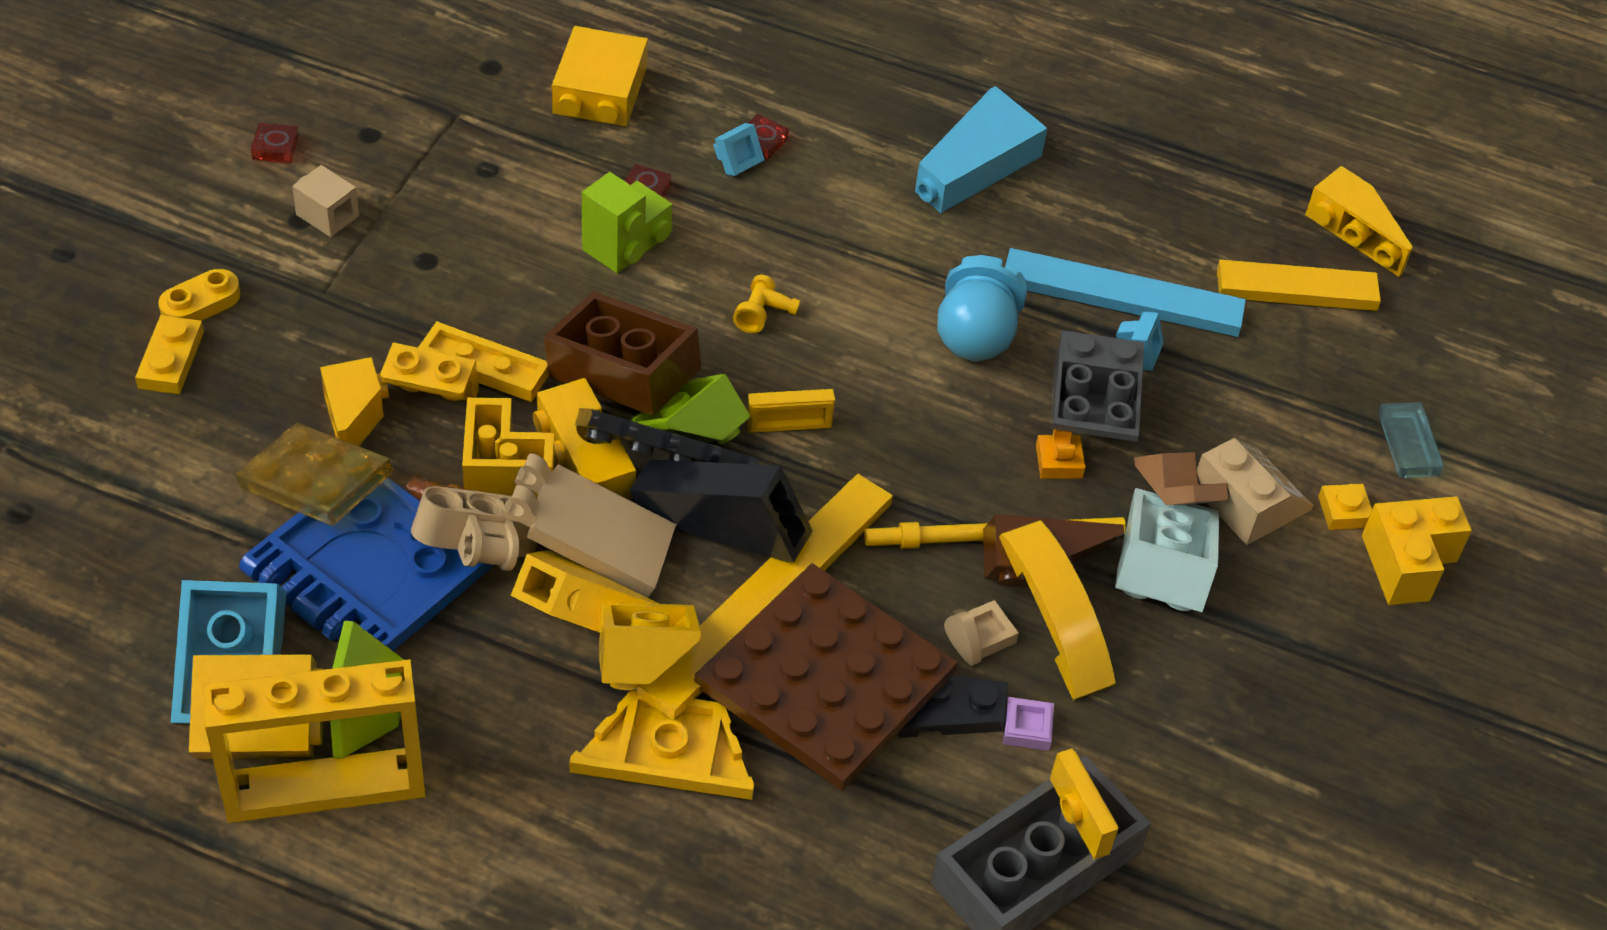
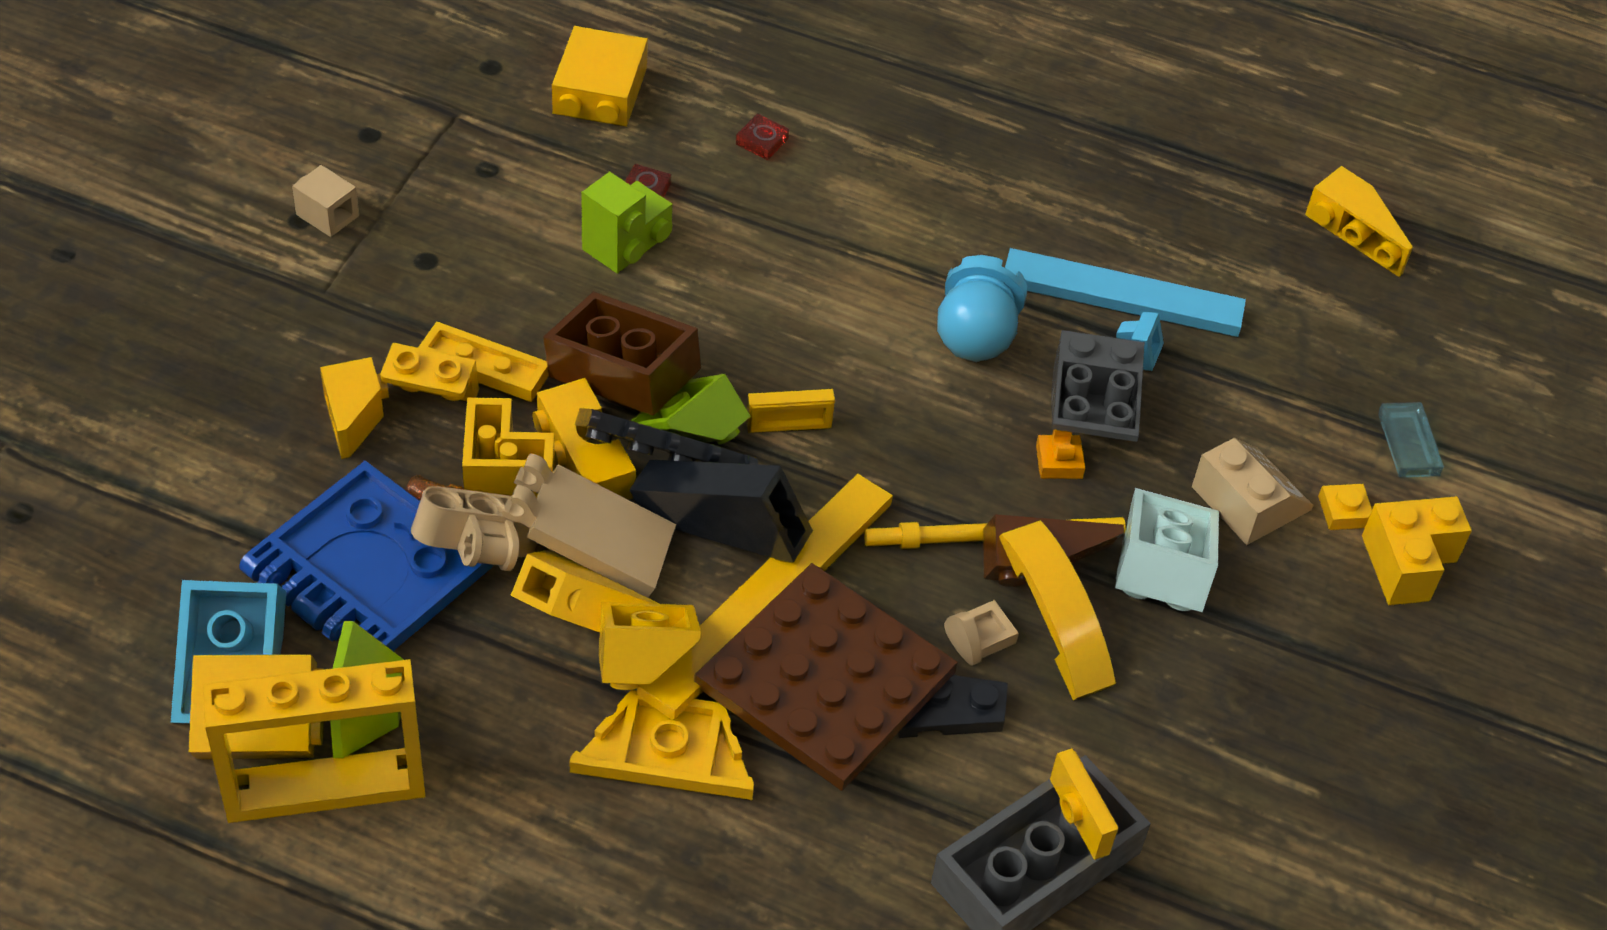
(169, 354): yellow plate -> none
(201, 295): yellow plate -> none
(274, 143): clear red tile -> none
(314, 473): clear yellow plate -> none
(739, 149): medium azure tile -> none
(751, 315): yellow piece -> none
(979, 151): medium azure slope -> none
(1028, 723): lavender tile -> none
(1175, 479): medium nougat slope -> none
(1299, 285): yellow tile -> none

